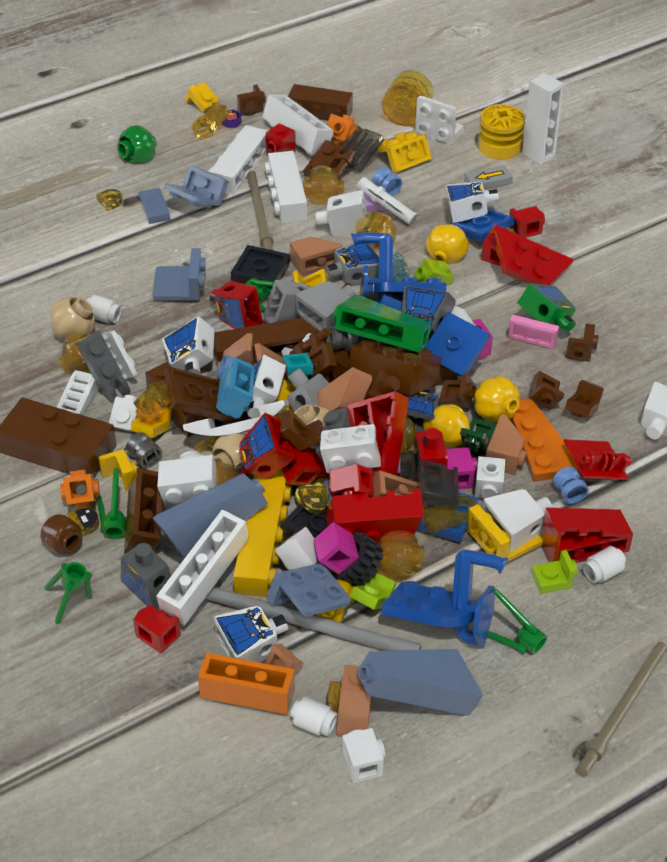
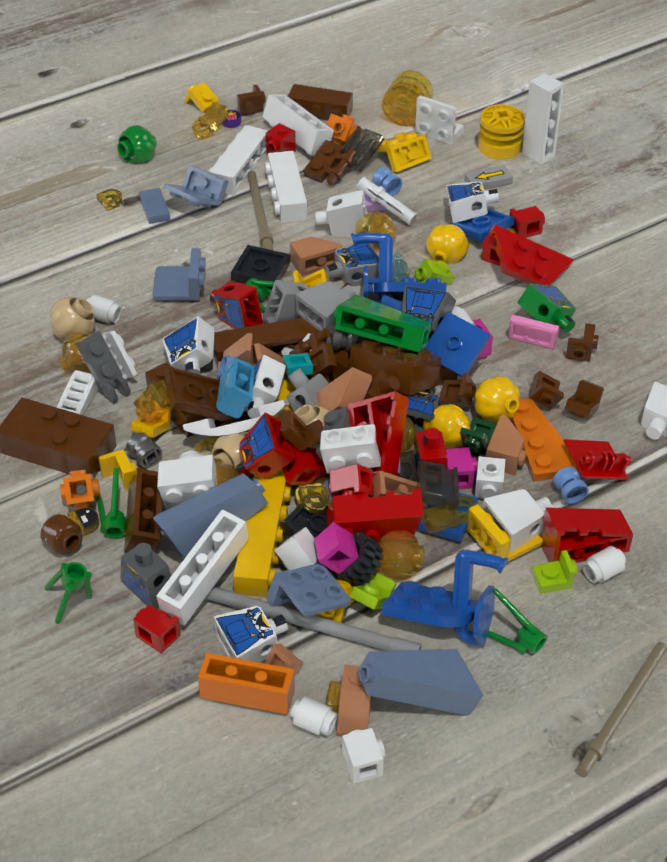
(123, 413): white bracket -> none
(322, 184): clear yellow plant -> none

